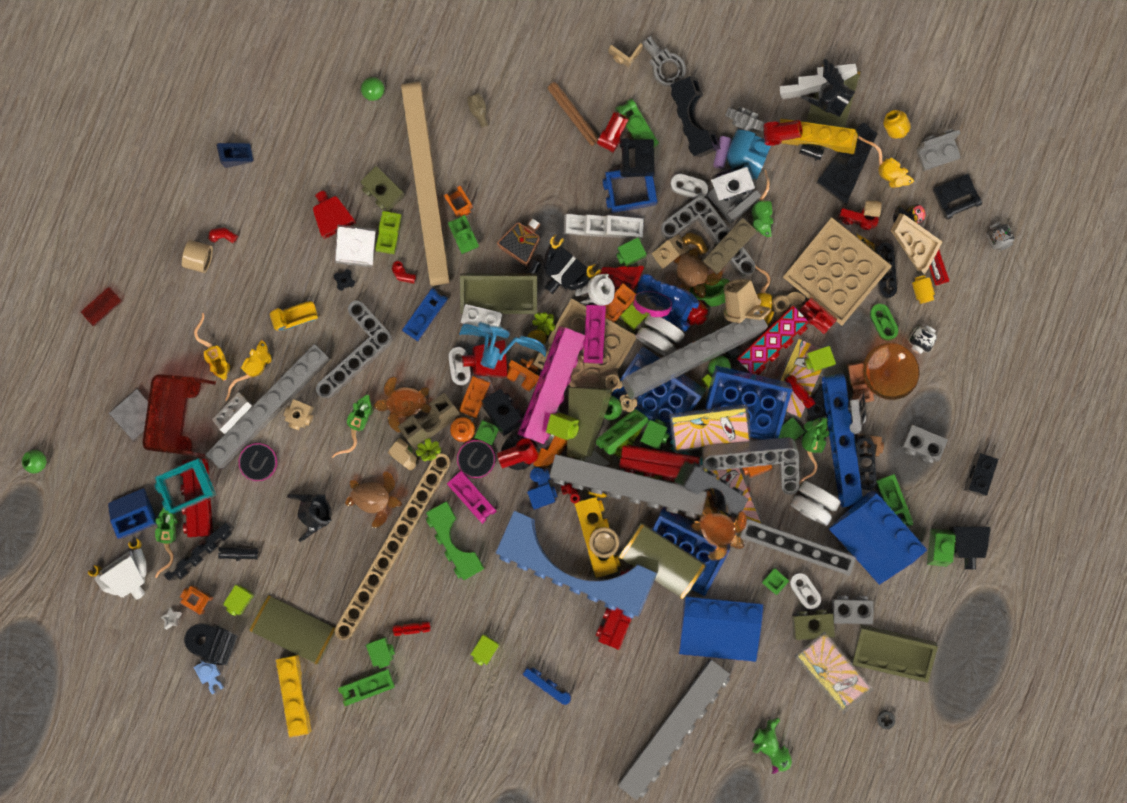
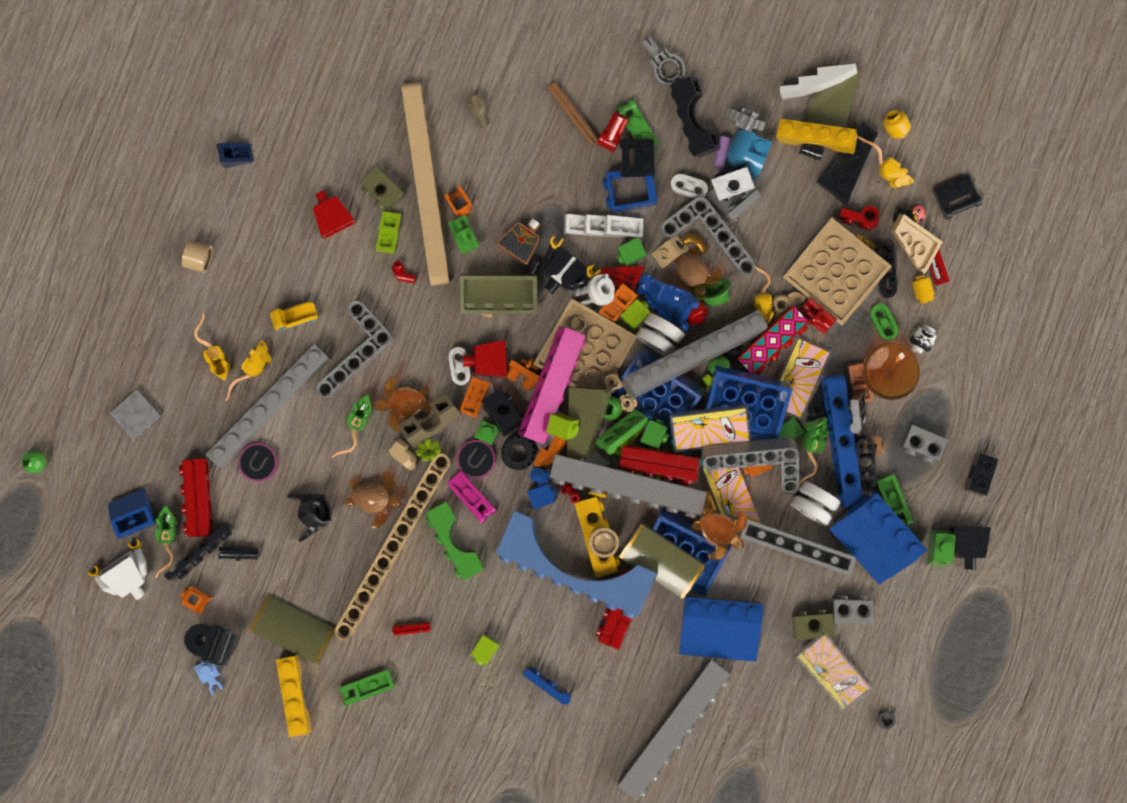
(101, 306): clear red tile -> none
(167, 413): clear red windscreen -> none
(171, 618): white piece -> none
(203, 478): teal window -> none
(217, 233): red arm -> none
(232, 412): white bracket -> none
(238, 600): lime brick -> none
(305, 415): tan brick -> none
(349, 281): black plate -> none
(355, 245): clear tile -> none
(372, 88): bright green piece -> none
(380, 652): bright green brick -> none
(424, 315): blue plate -> none
(462, 429): orange head -> none
(473, 315): white bracket -> none
(491, 353): dark azure plant -> none
(523, 452): red piece -> none
(538, 335): yellow tile -> none
(544, 322): lime plant -> none
(594, 334): dark pink plate -> none
(621, 58): tan bracket -> none
(653, 303): tile -> none
(696, 480): black arch -> none
(729, 246): dark tan arch -> none
(742, 301): tan container -> none
(762, 213): bright green animal -> none
(767, 743): bright green animal -> none
(775, 581): bright green plate -> none
(777, 132): red piece -> none
(800, 392): red axle -> none
(805, 590): white plate -> none
(819, 359): lime brick -> none
(833, 95): black helmet -> none
(872, 208): tan hose -> none
(894, 653): olive slope -> none
(938, 150): light grey bracket -> none
(1000, 236): light grey head -> none

